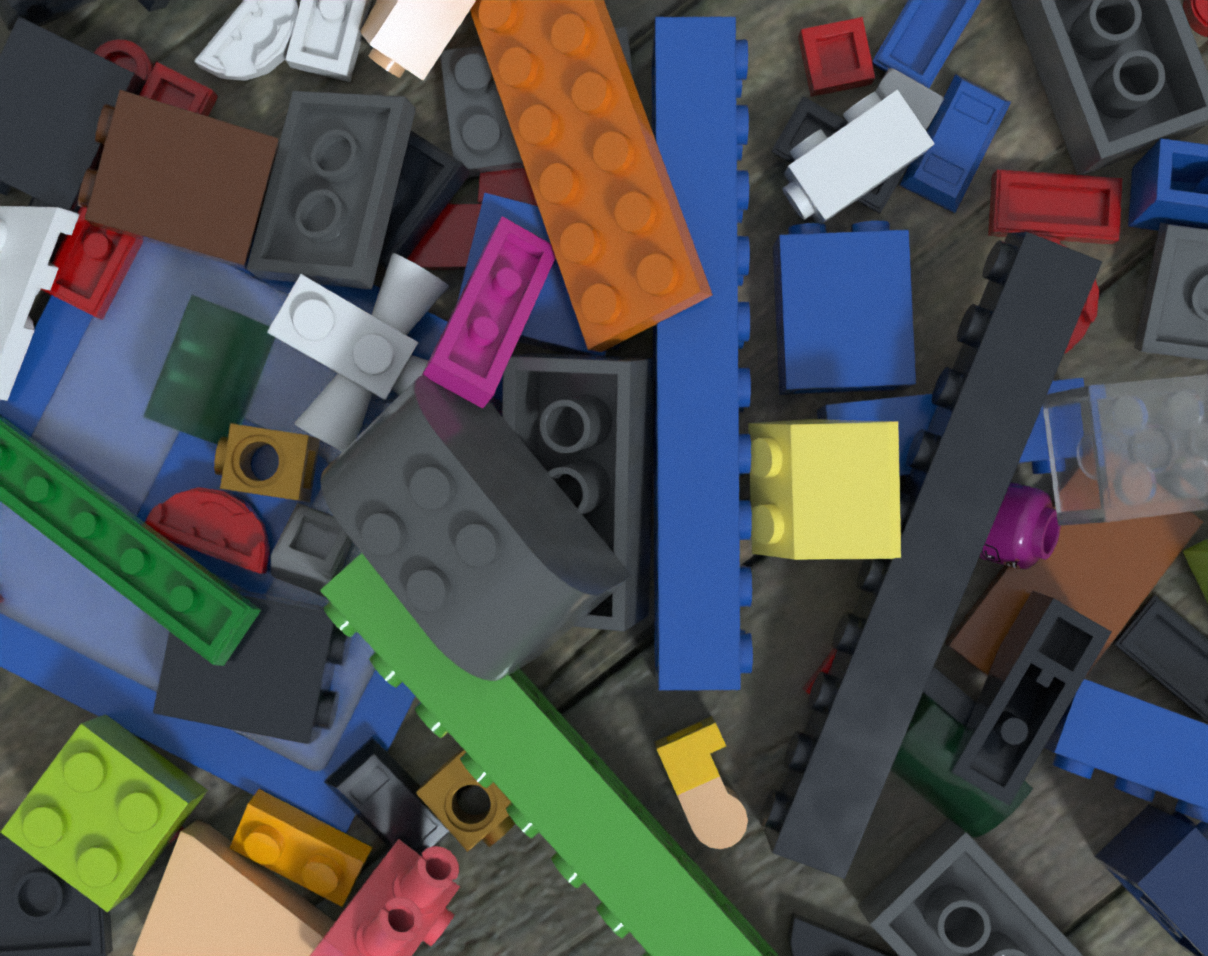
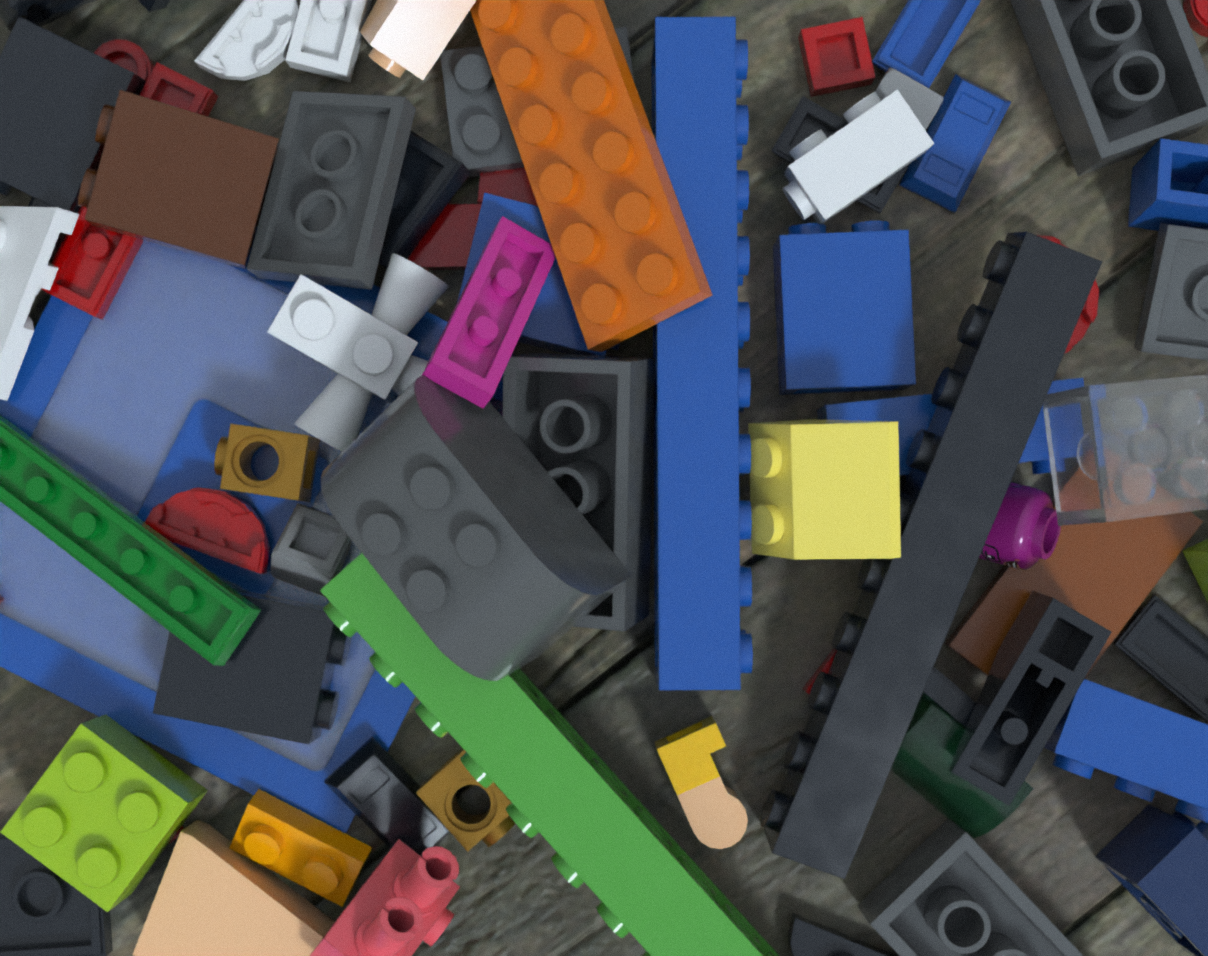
(210, 371): clear green brick -> none
(1056, 206): red tile -> none

